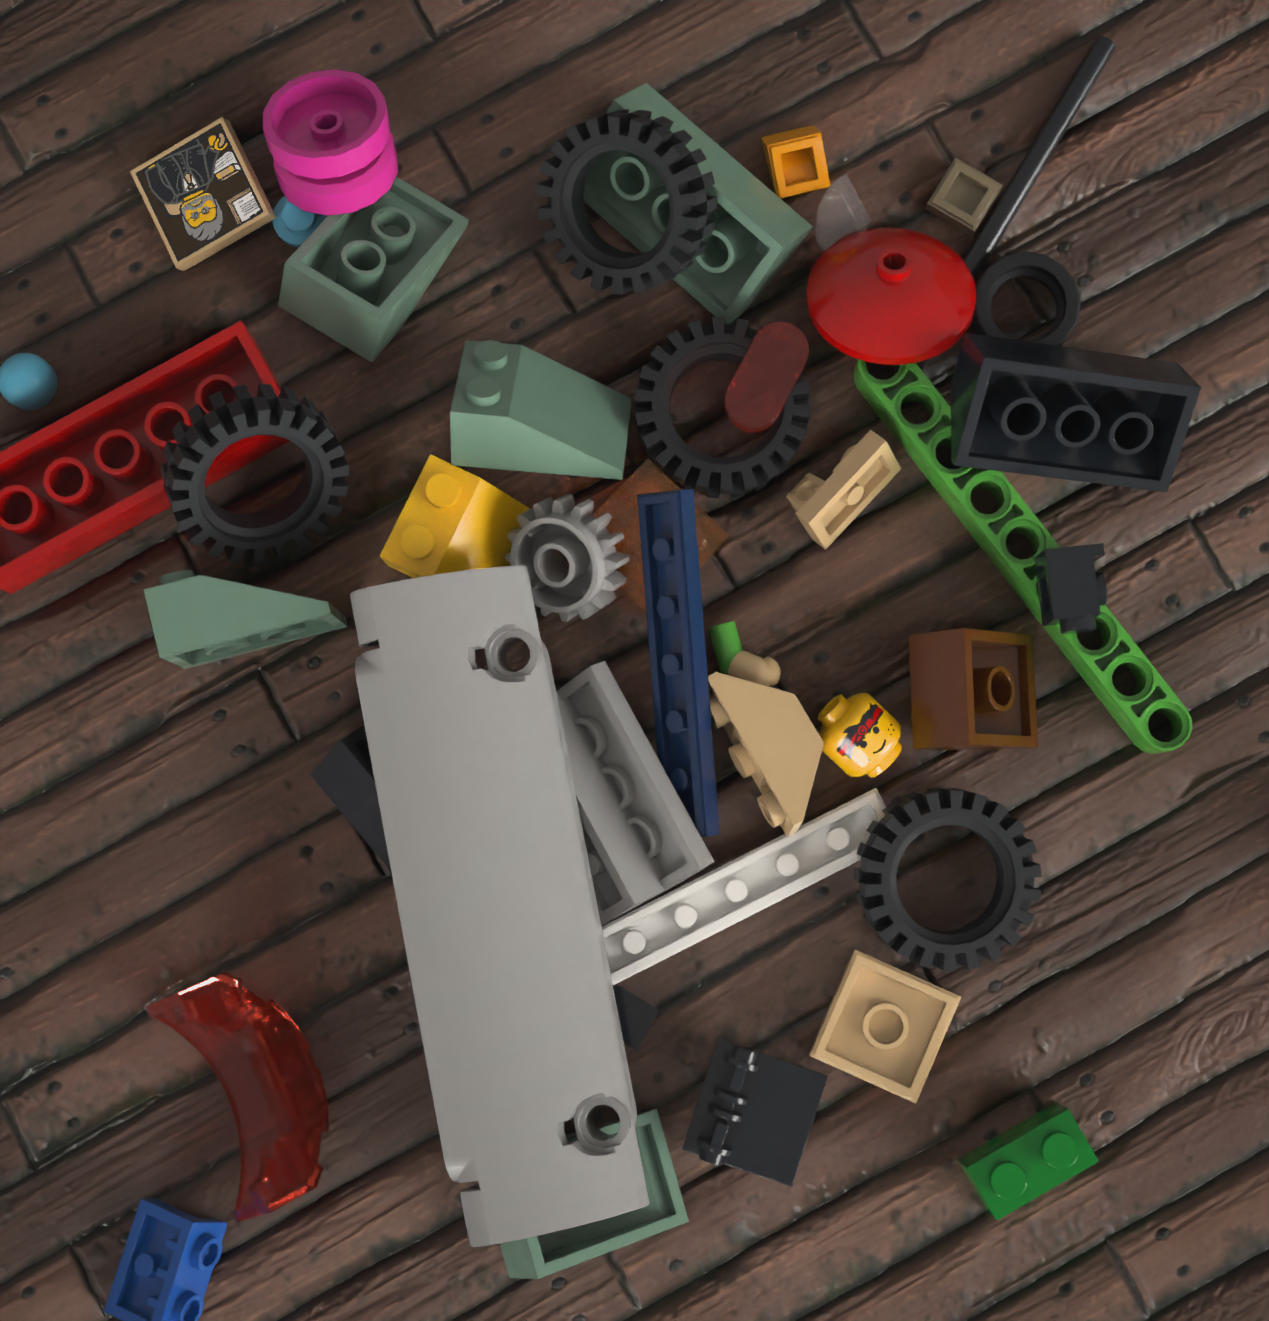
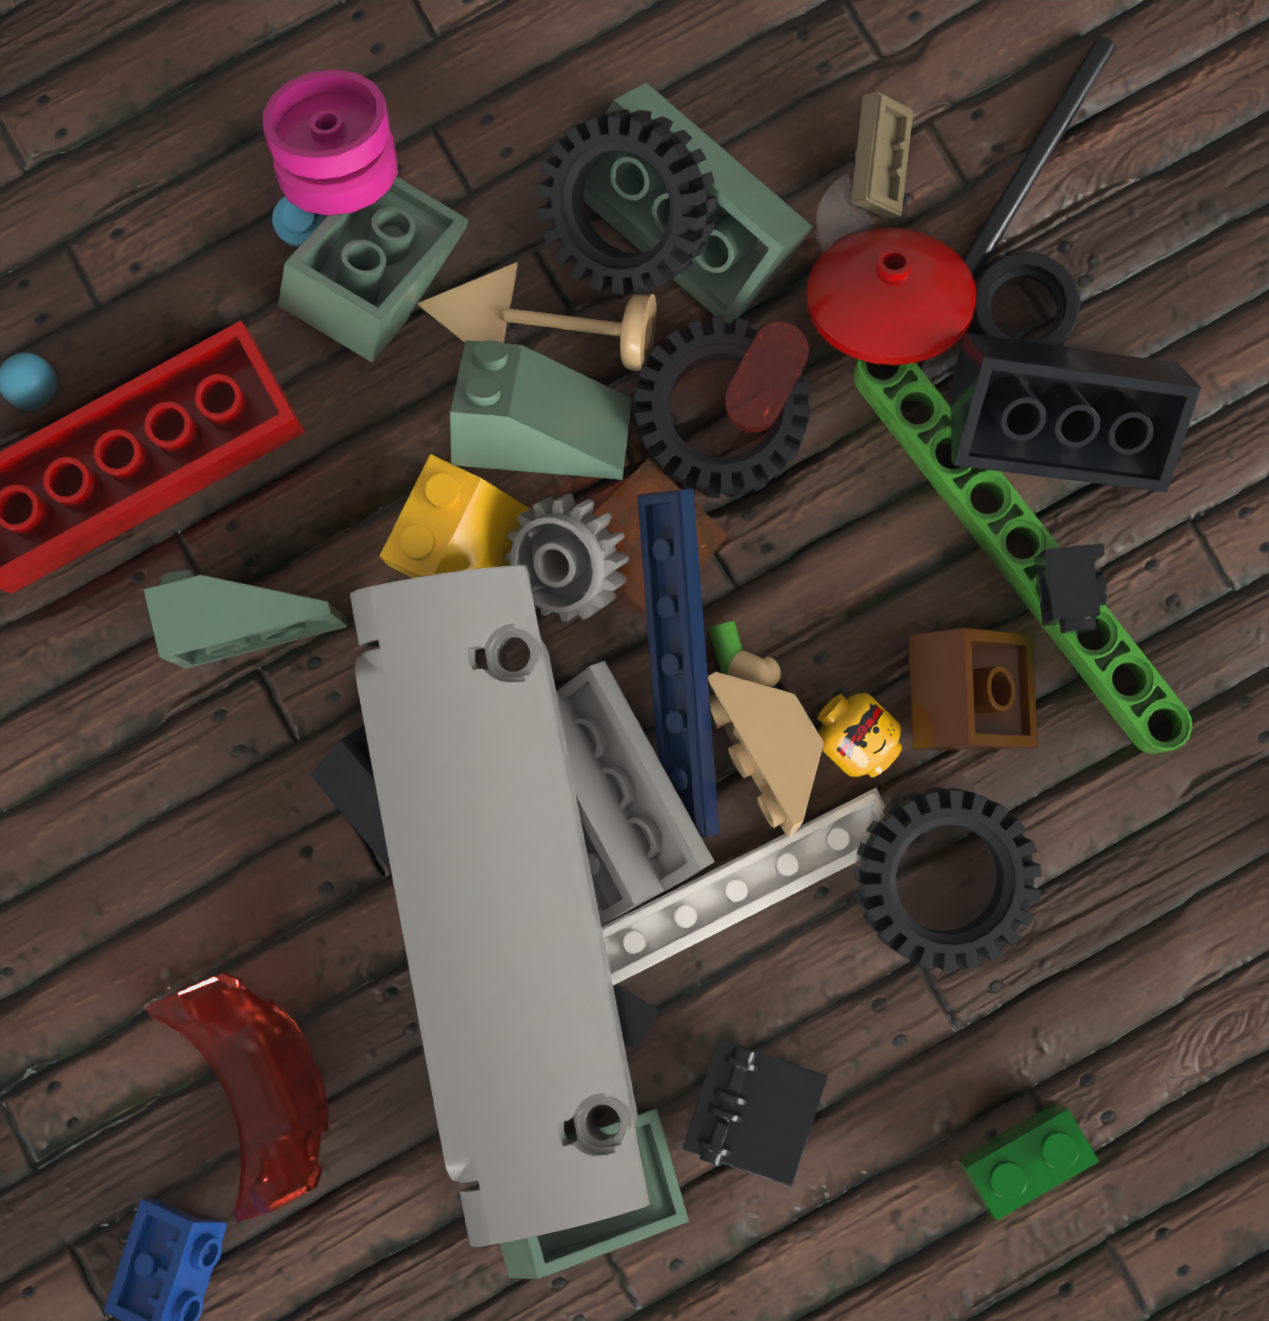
(203, 194): tile -> none
(229, 423): black tyre -> none
(483, 305): none -> tan piece
(796, 161): light orange slope -> none
(833, 504): tan hinge -> none
(881, 155): none -> dark tan plate
(884, 1026): tan tile -> none
(963, 197): dark tan tile -> none

